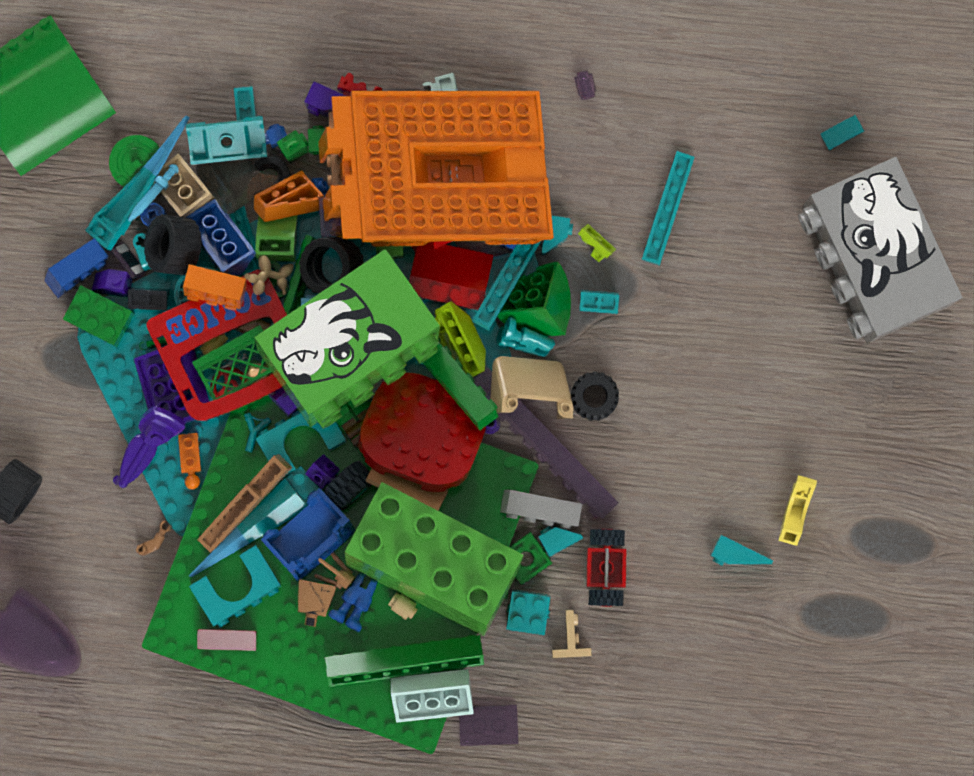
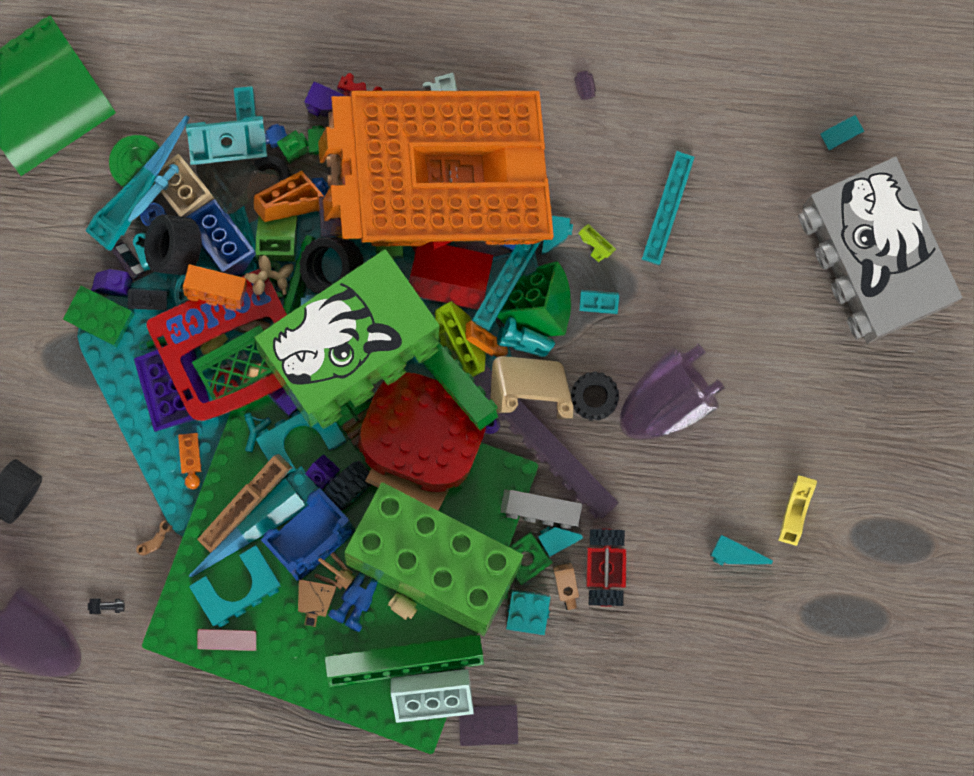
(75, 267): blue wedge -> none
(95, 606): none -> black bar
(156, 428): dark purple piece -> none
(484, 340): none -> orange plate
(564, 578): none -> medium nougat torso
(572, 639): tan bracket -> none
(669, 397): none -> clear purple windscreen

